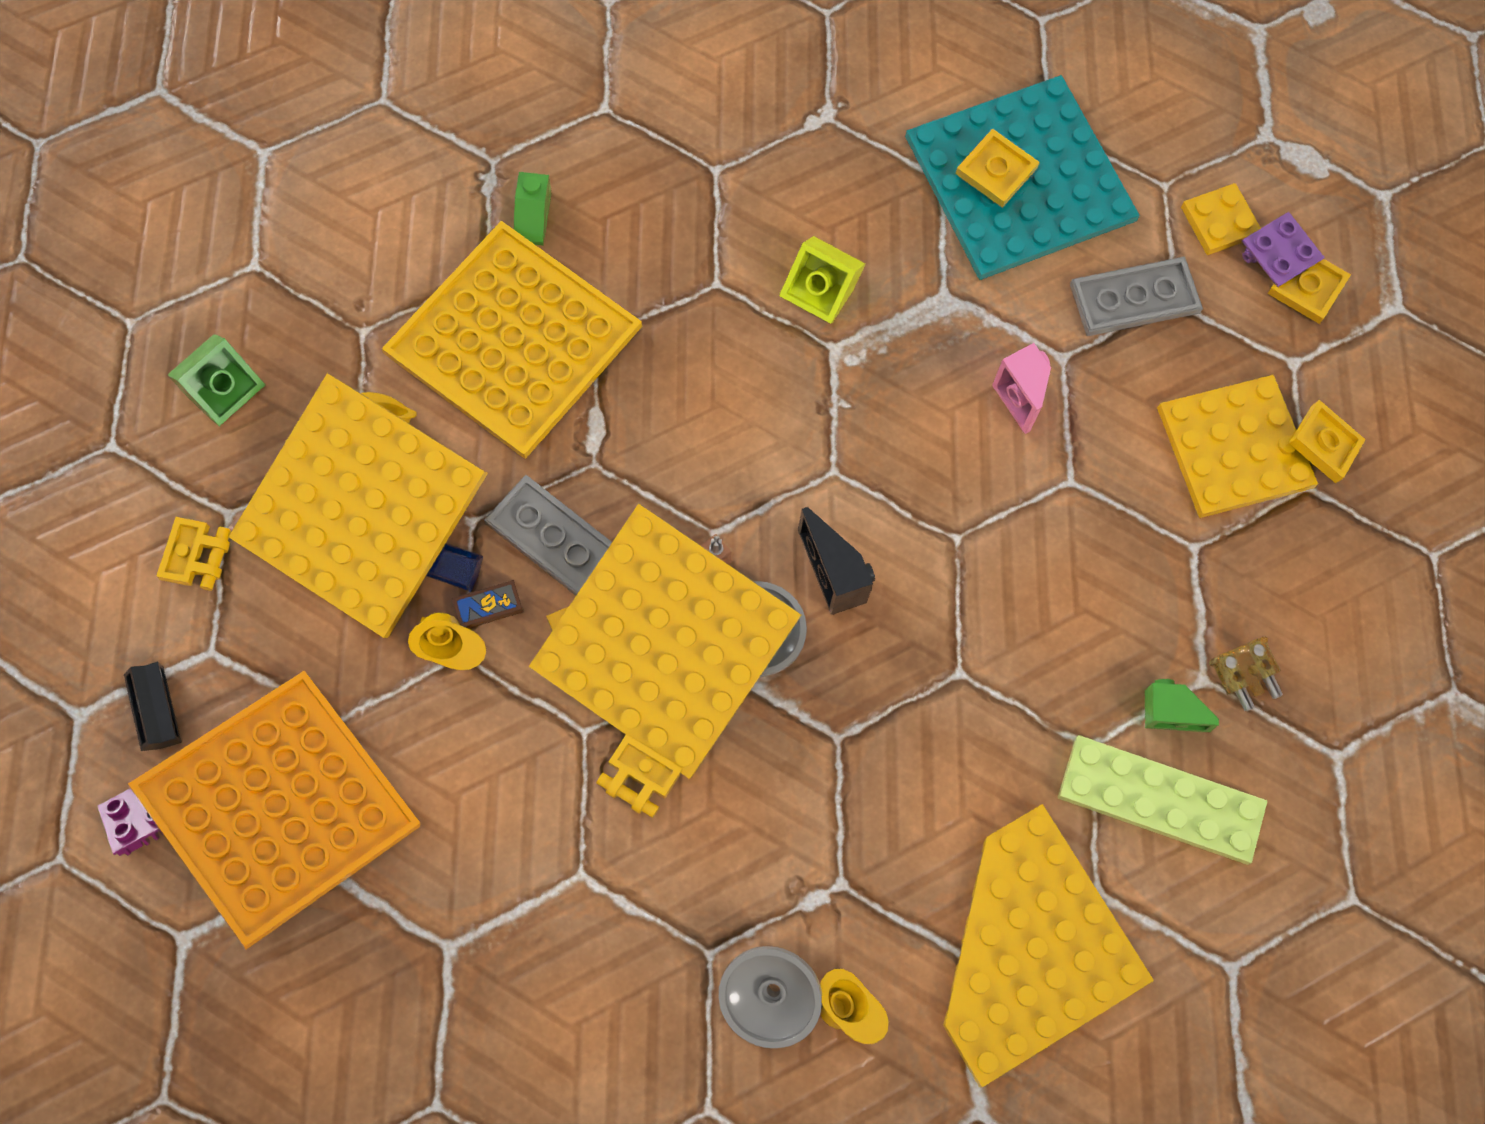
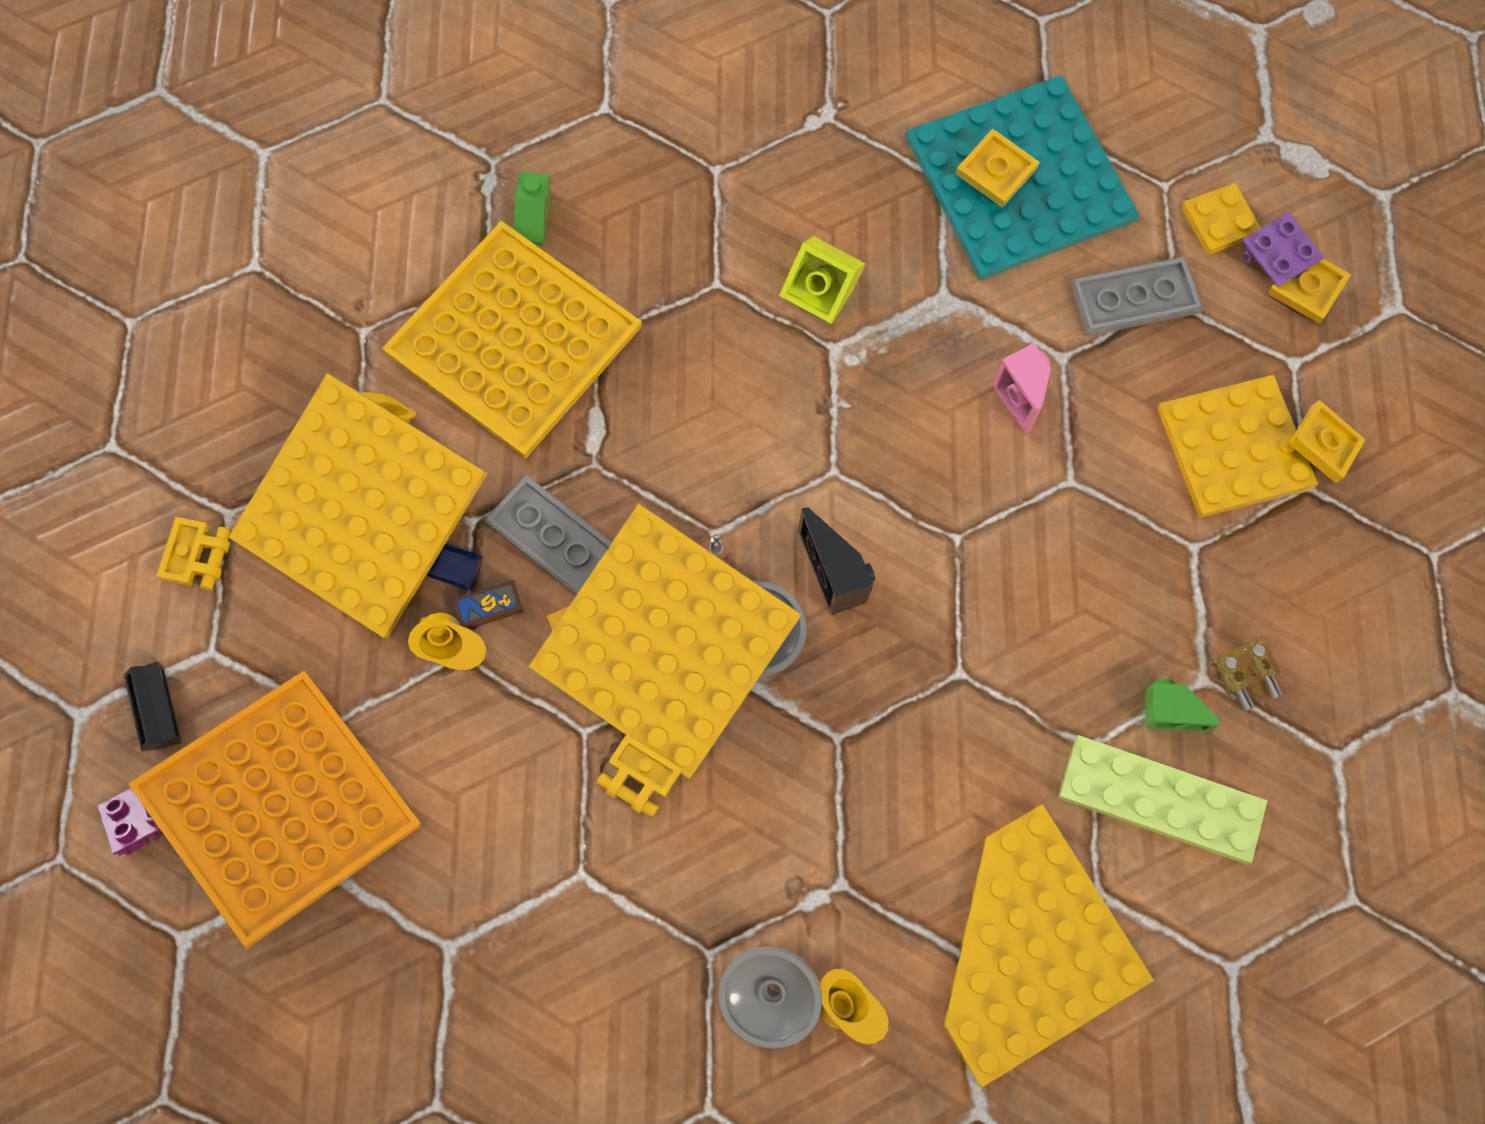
(216, 379): bright green slope -> none

